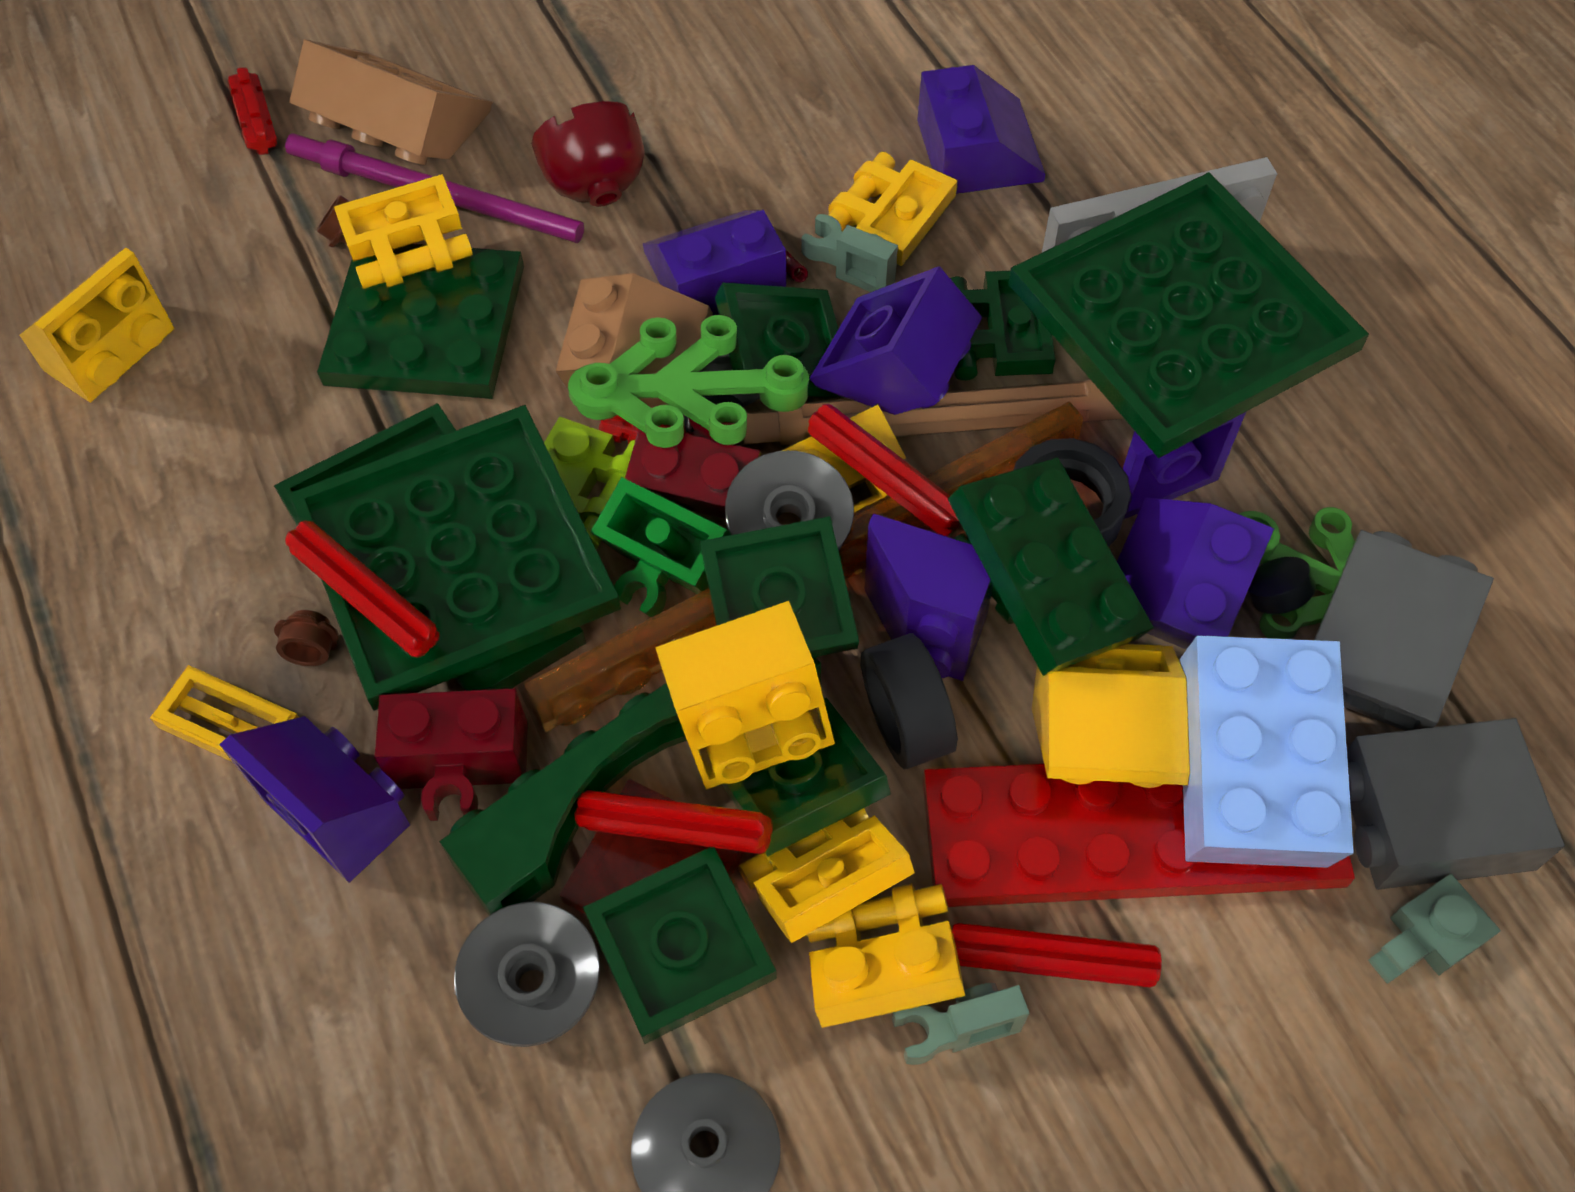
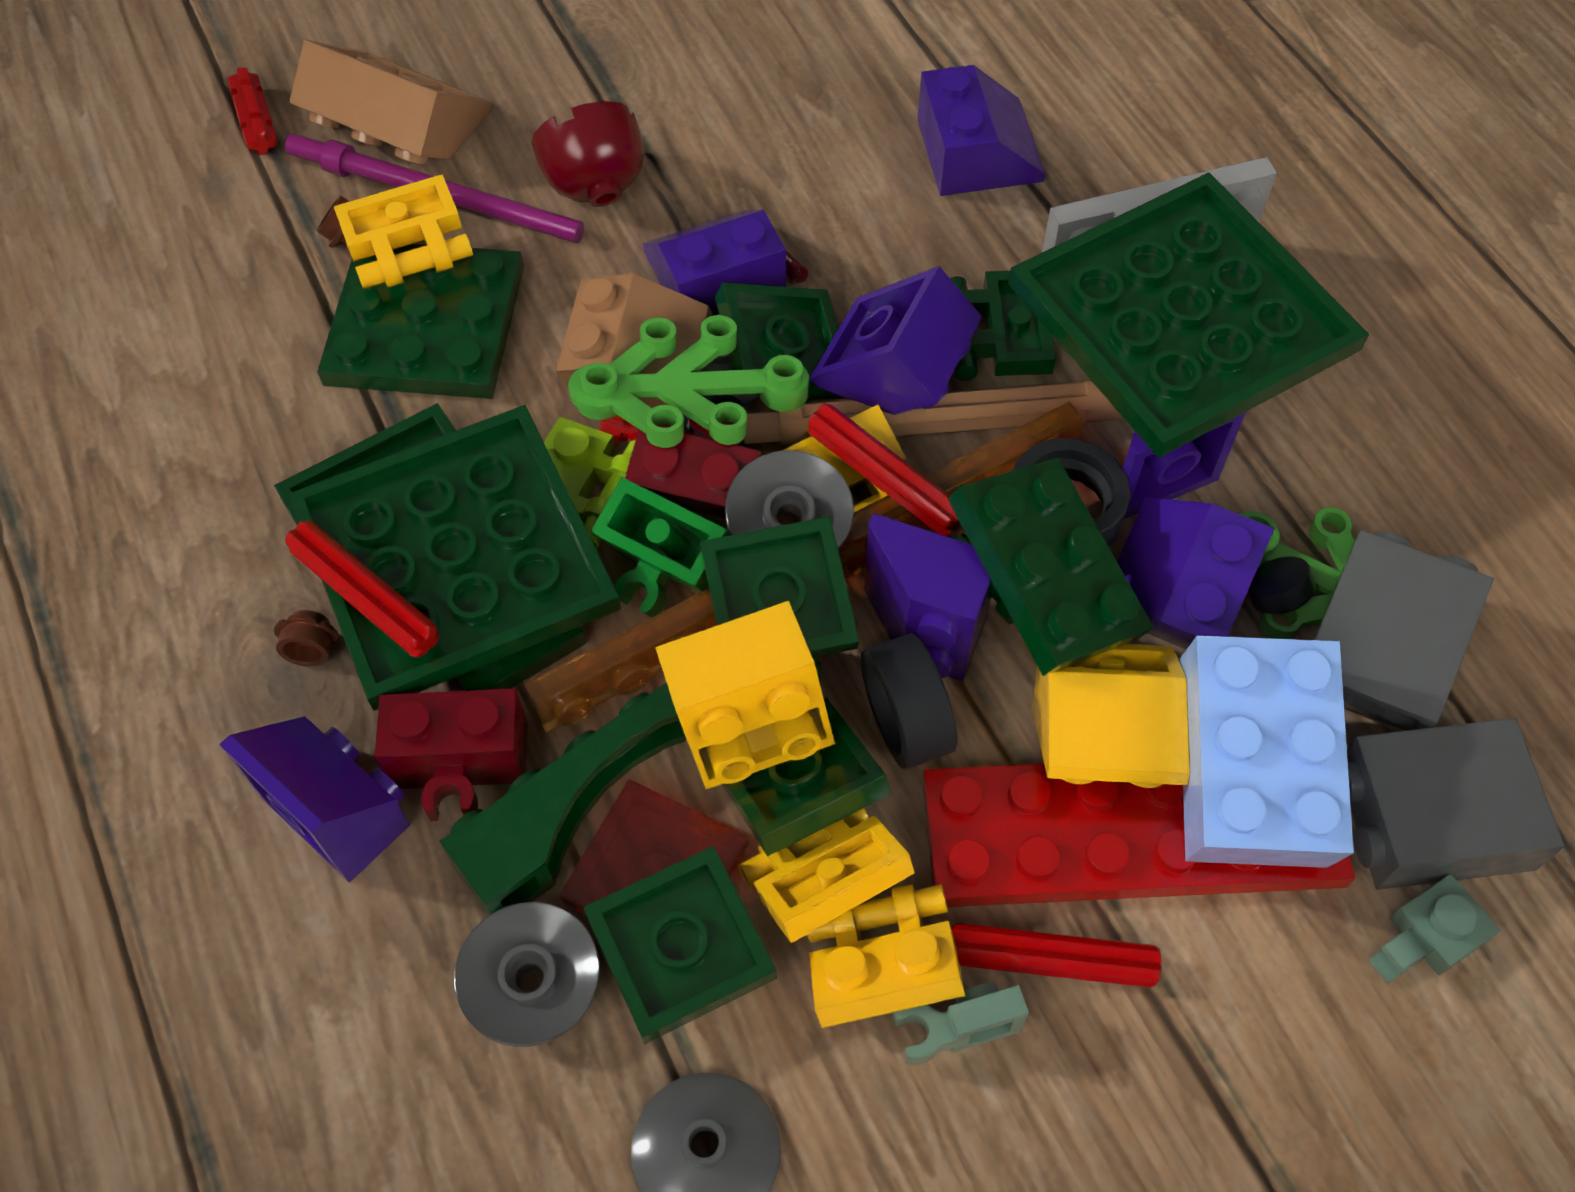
(100, 328): yellow slope -> none
(177, 698): yellow tile -> none
(674, 821): red axle -> none
(858, 256): sand green plate -> none
(907, 202): yellow plate -> none

